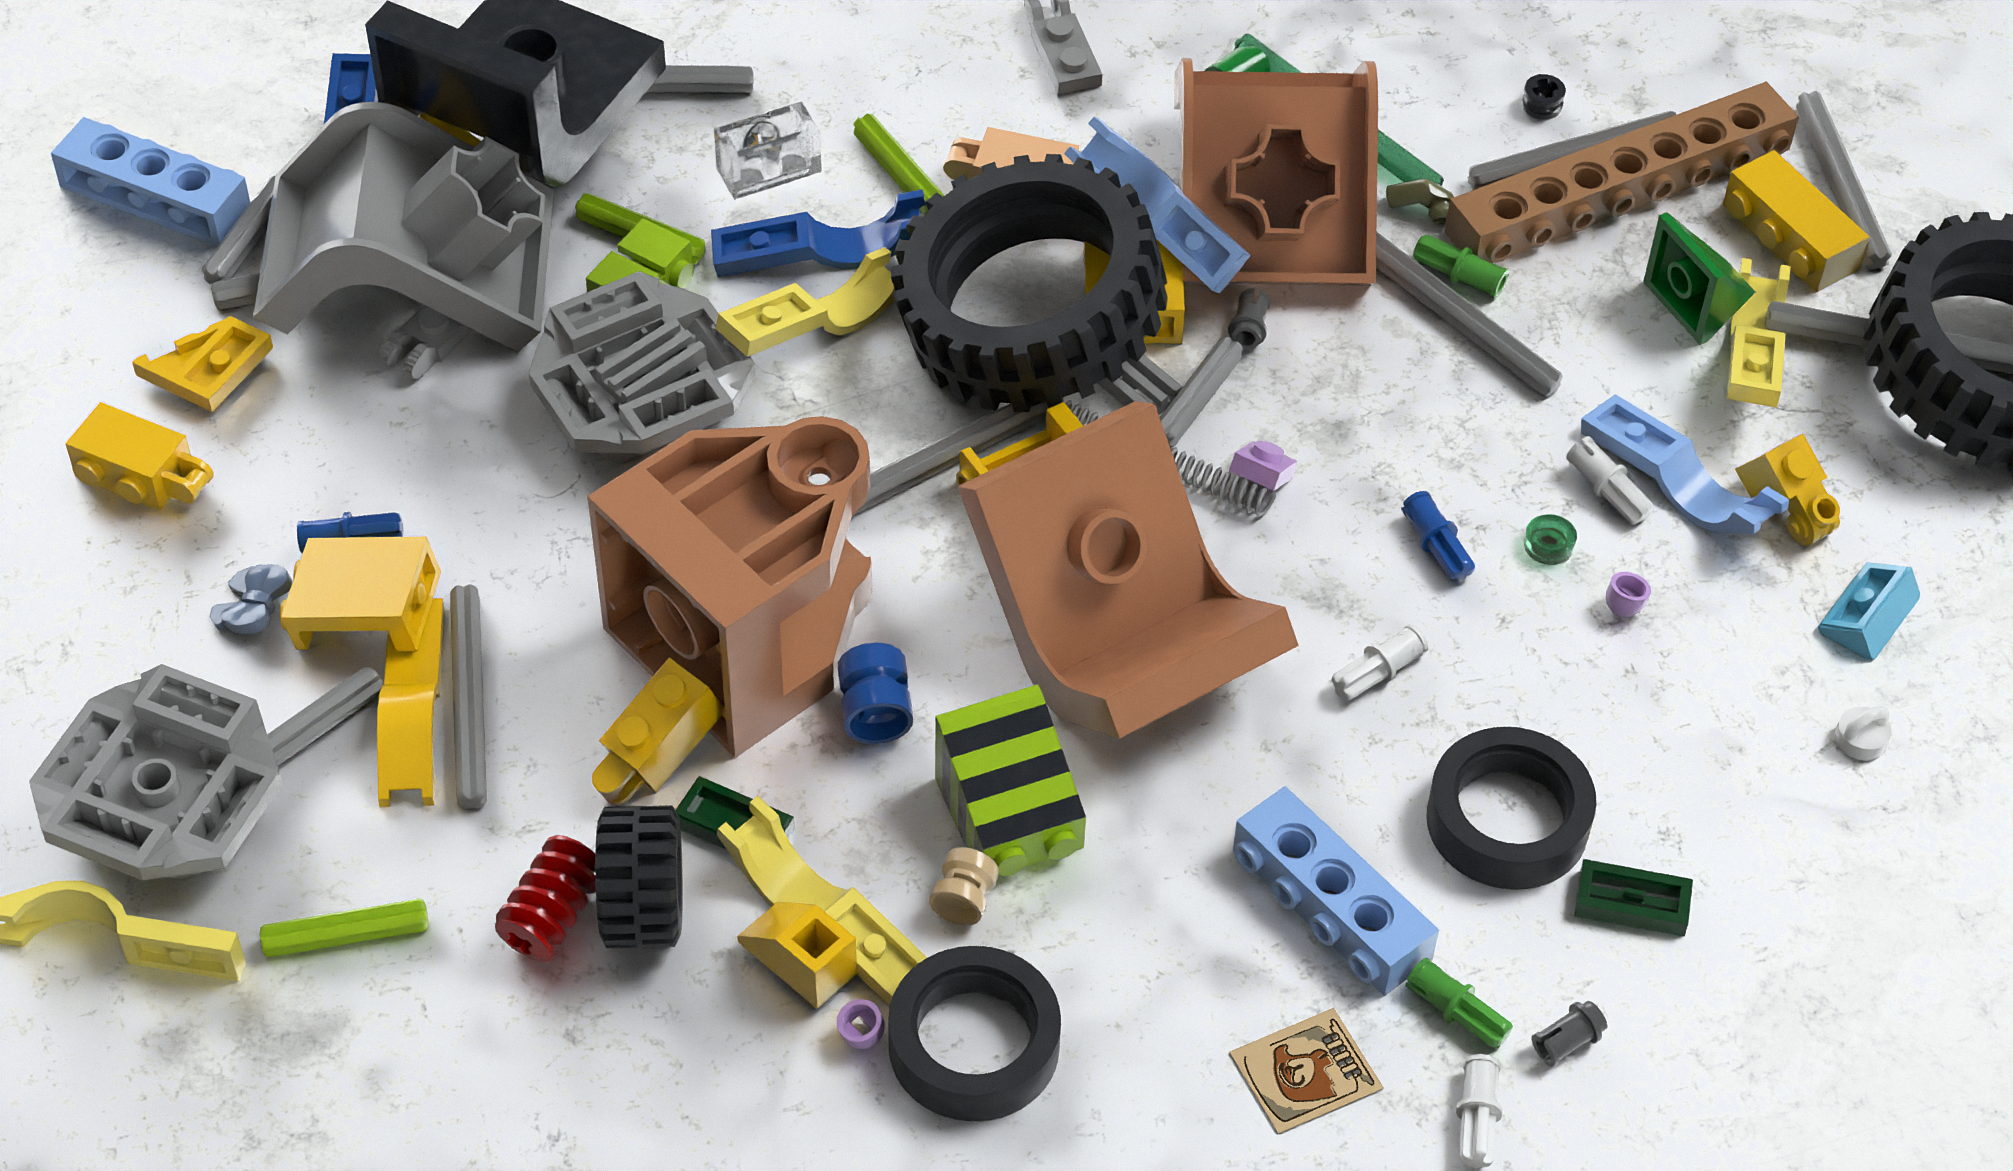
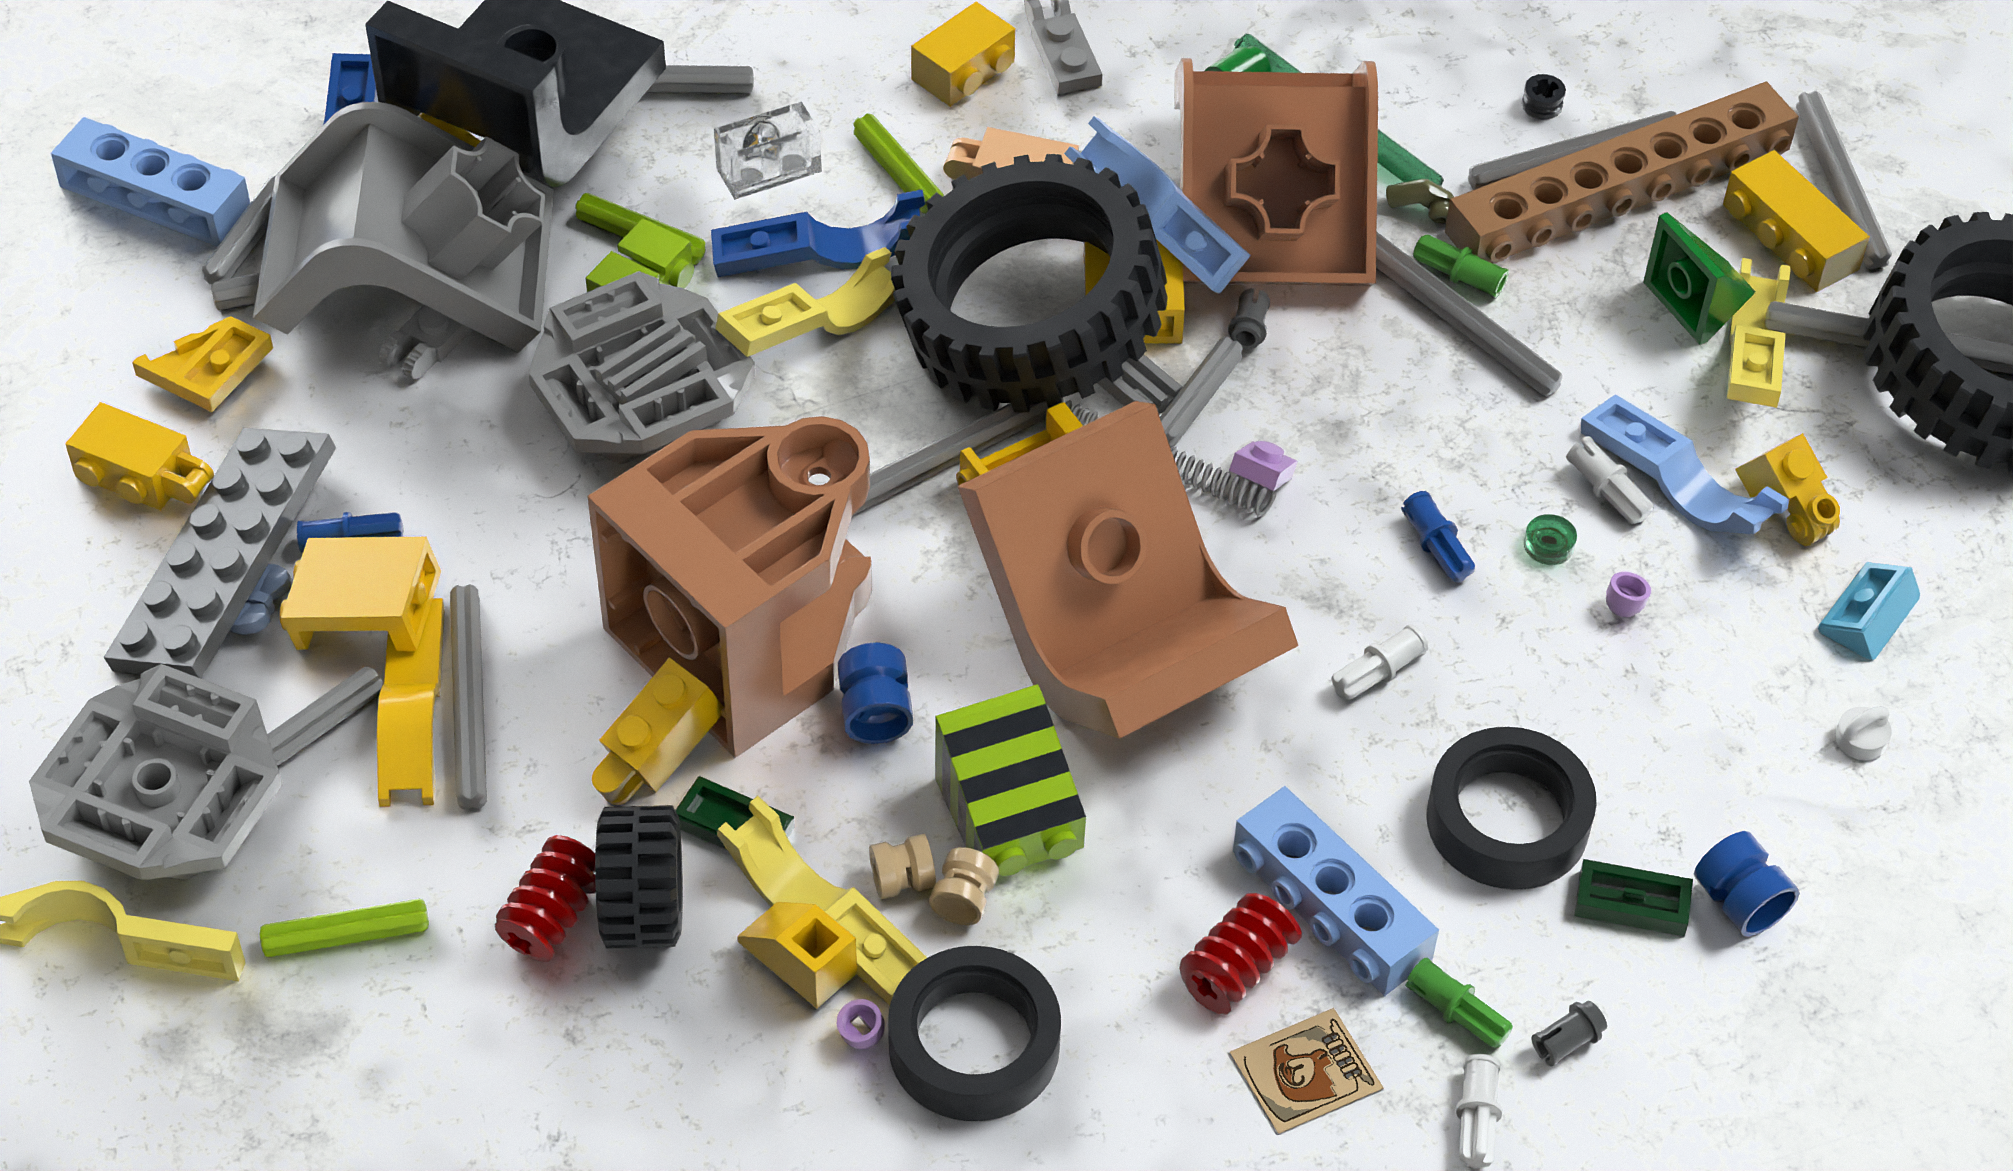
(221, 552): none -> plate
(902, 866): none -> tan wheel
(963, 54): none -> yellow brick
(1238, 952): none -> red piece
(1752, 891): none -> blue wheel

